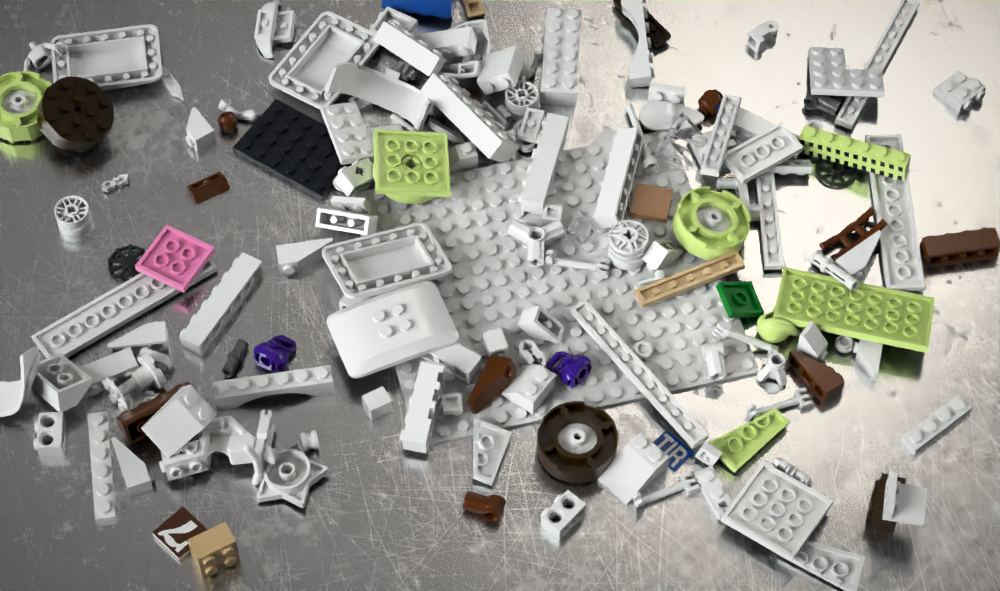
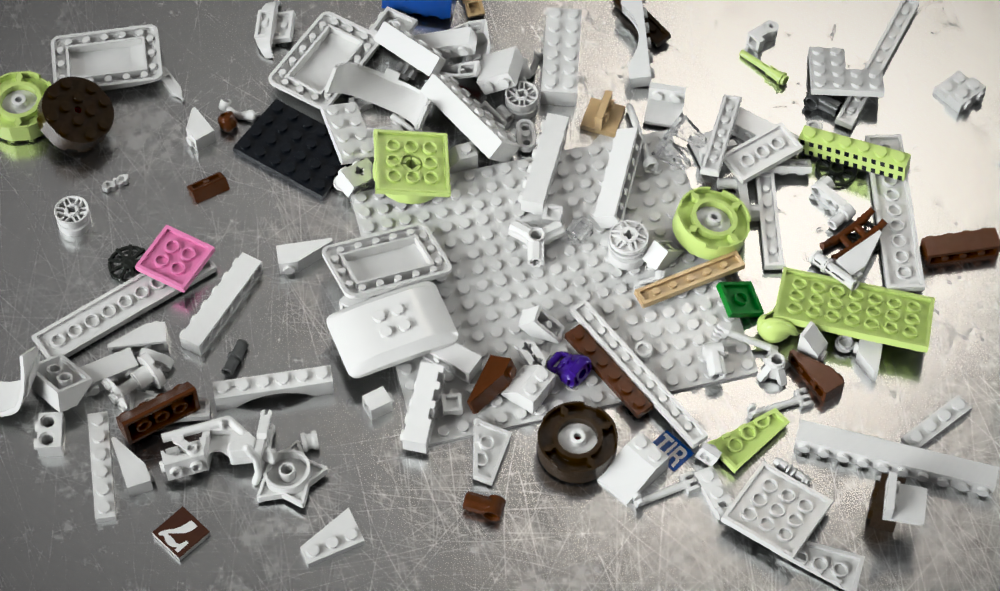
(39, 54): white piece -> none
(179, 420): white slope -> none
(214, 549): tan brick -> none
(273, 354): dark purple piece -> none
(334, 539): none -> white wing
(346, 221): white brick -> none
(352, 204): white plate -> none
(441, 128): white piece -> none
(495, 343): white brick -> none
(531, 125): white plate -> none
(566, 517): white brick -> none
(601, 267): white hinge -> none
(603, 115): none -> tan bracket
(609, 371): none -> reddish brown plate
(651, 203): medium nougat tile -> none
(662, 114): white shield -> none
(710, 102): reddish brown head -> none
(771, 71): none -> yellowish green pin
(824, 192): none -> white beam
(896, 457): none -> white brick

